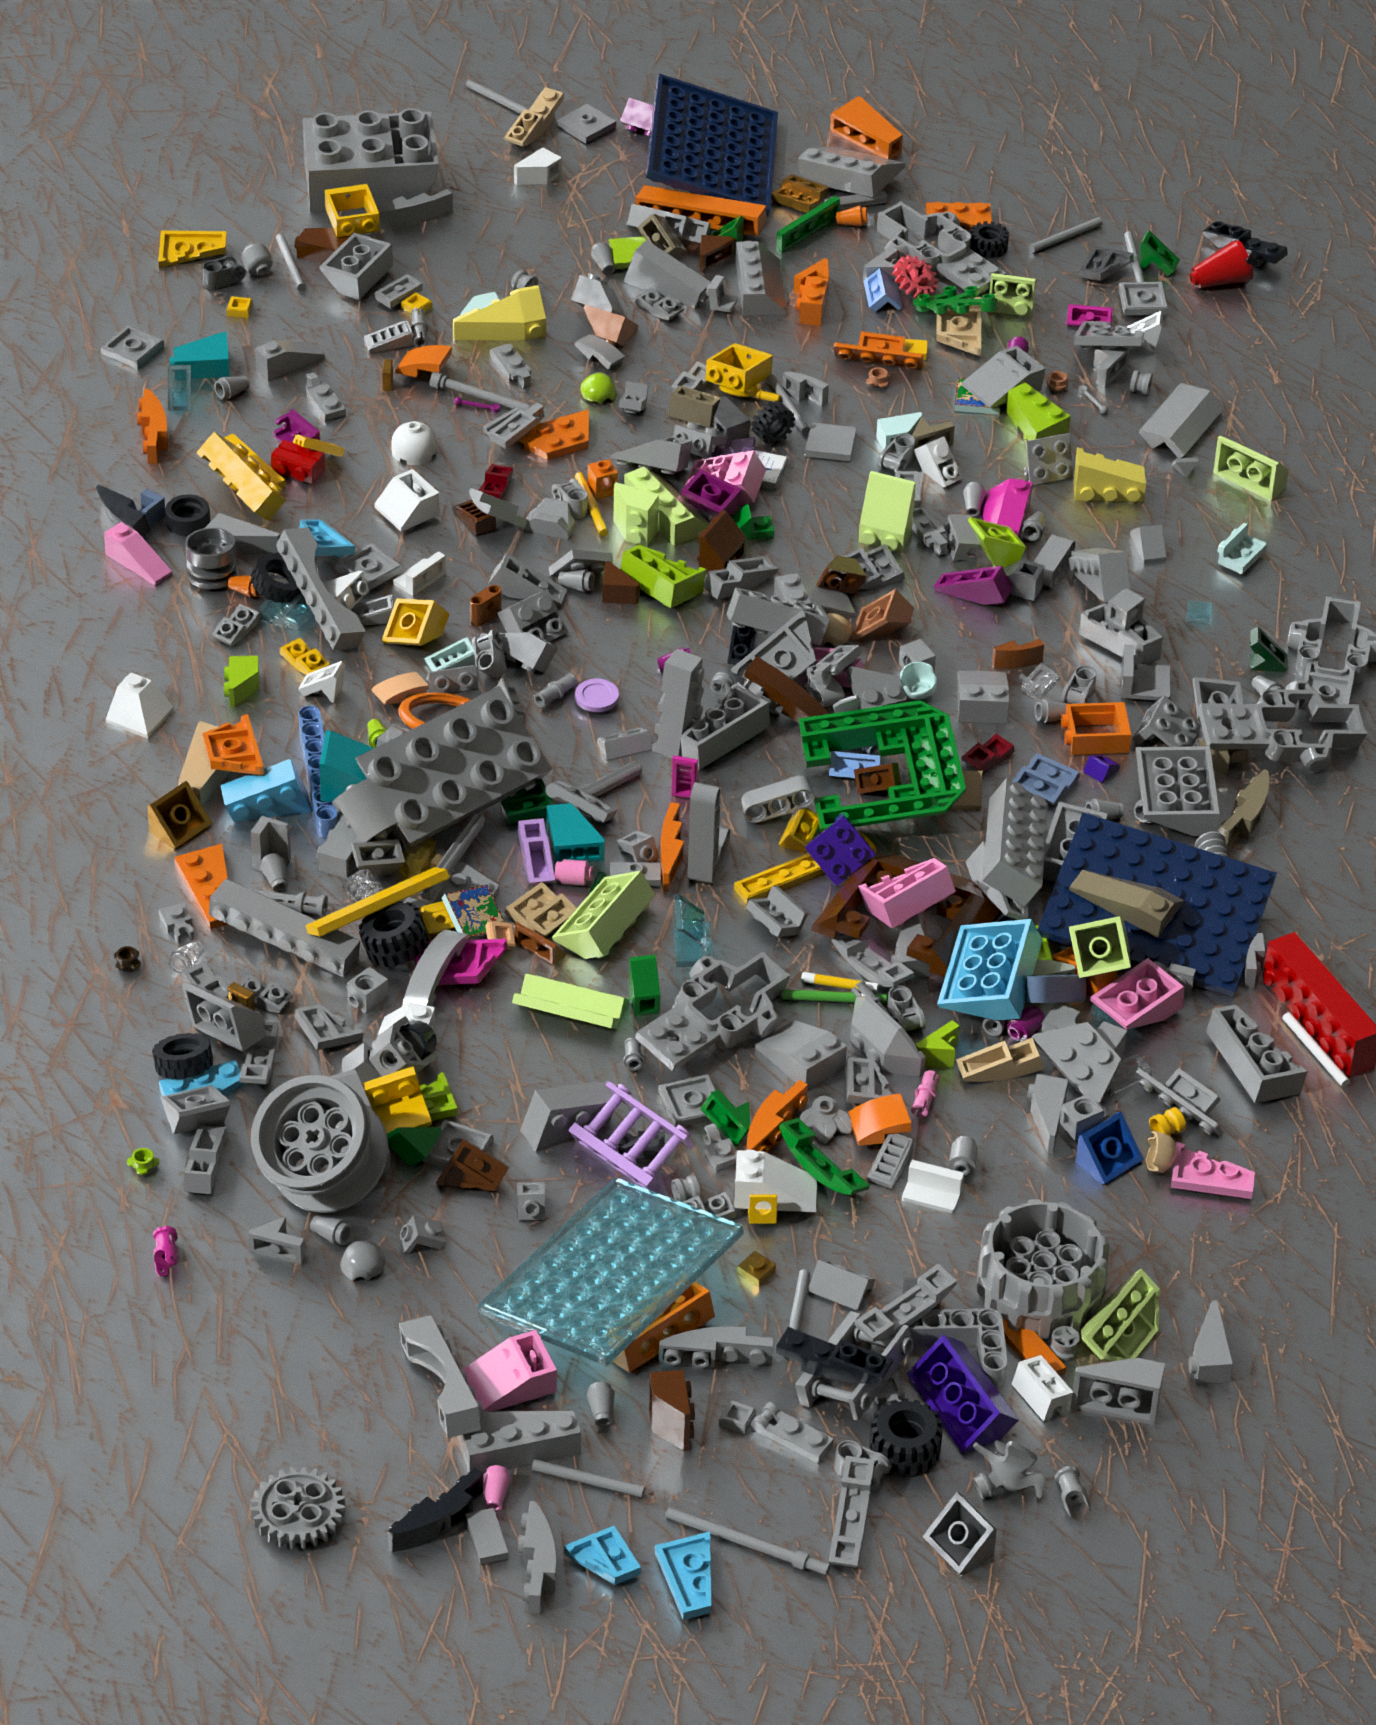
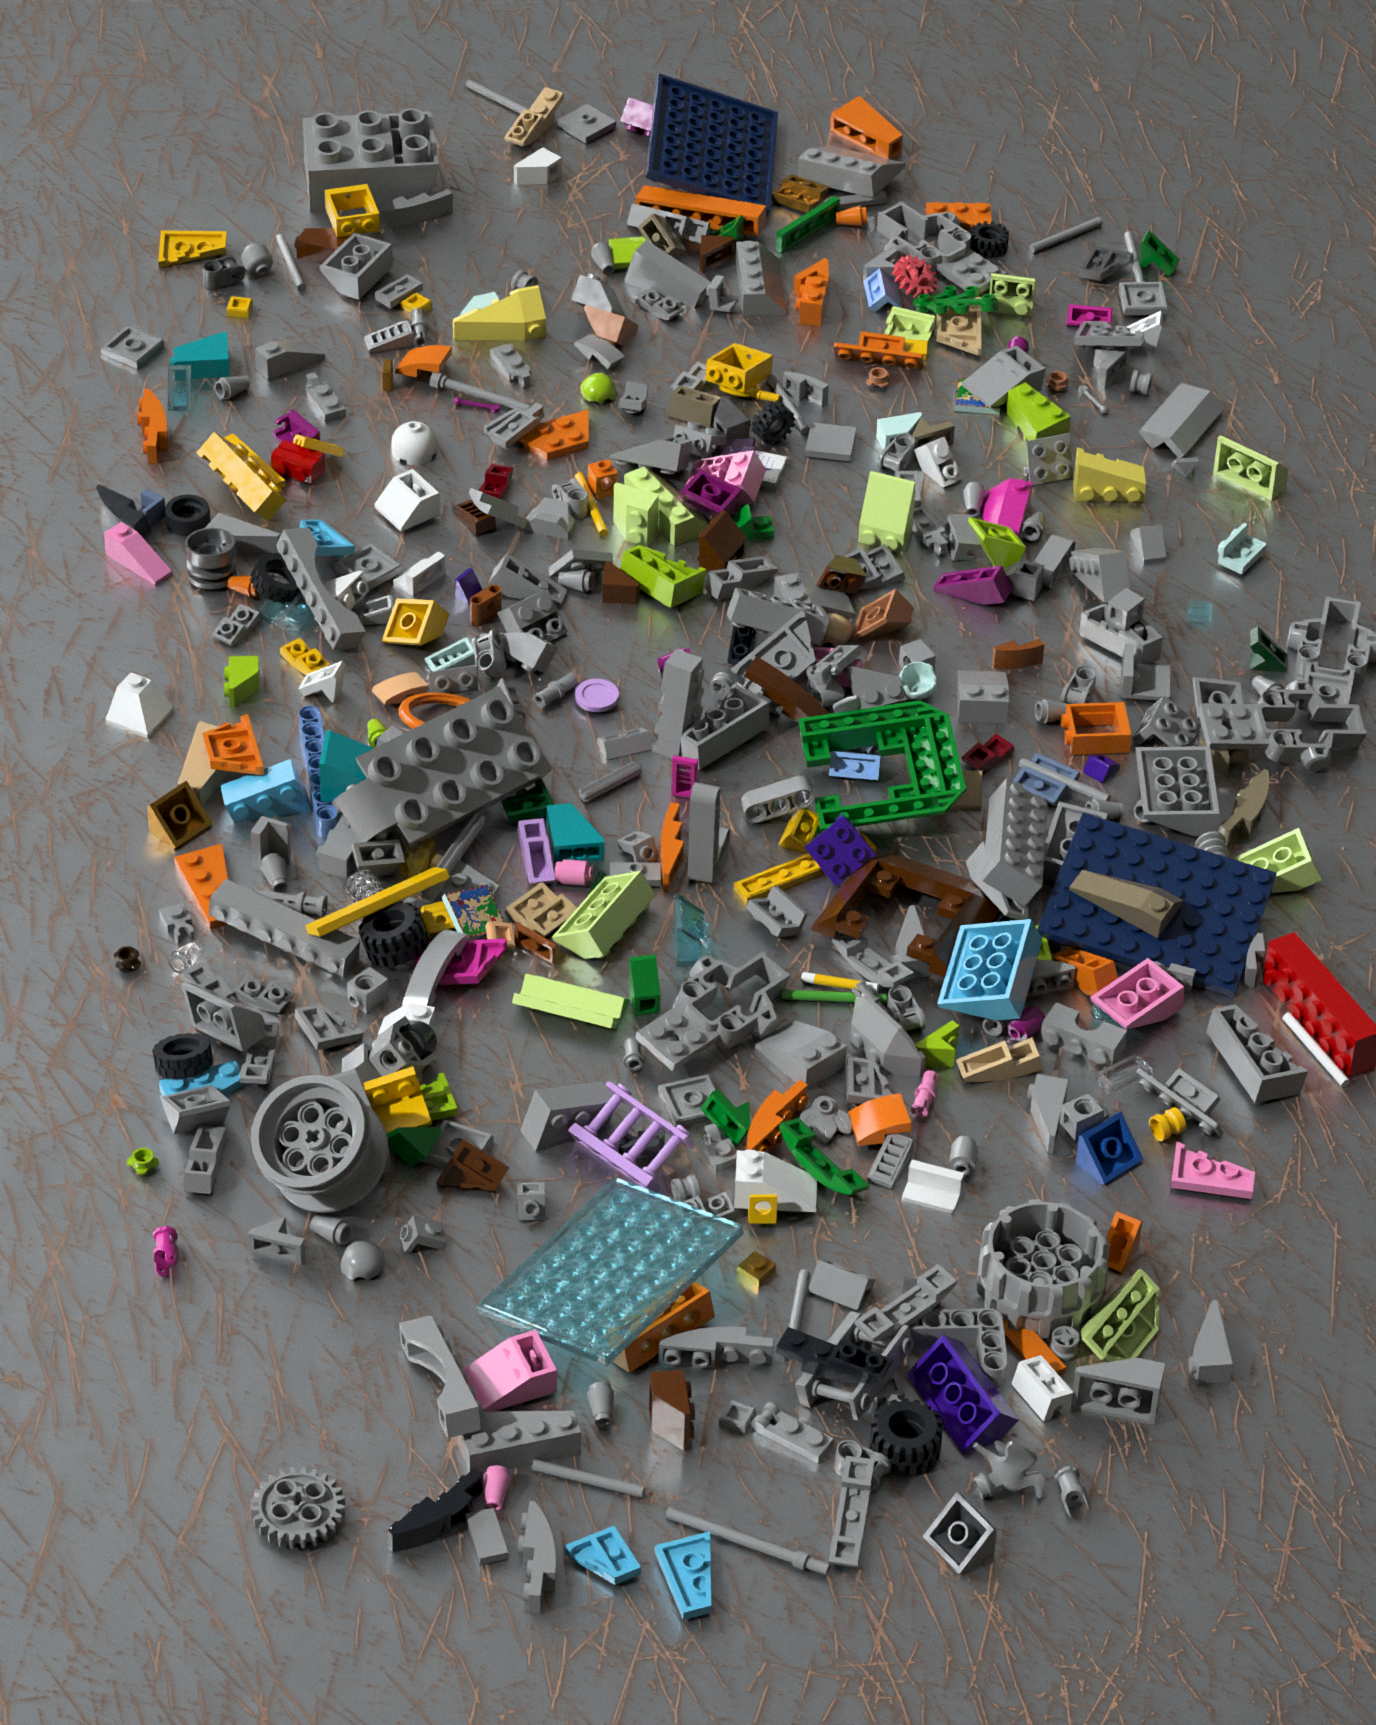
(241, 995): pearl gold tile -> none
(467, 586): none -> dark purple slope
(598, 810): light grey plate -> none
(877, 778): reddish brown slope -> none
(908, 894): bright pink wedge -> none
(910, 324): none -> yellowish green hinge
(1039, 681): clear bracket -> none
(1056, 988): sand blue beam -> none
(1071, 783): none -> light grey bar
(1081, 1057): light grey wing -> none
(1100, 946): yellowish green slope -> none
(1123, 1240): none -> orange slope
(1161, 1153): tan hair -> none
(1223, 267): red cone -> none
(1258, 250): black slope -> none
(1287, 857): none -> yellowish green slope

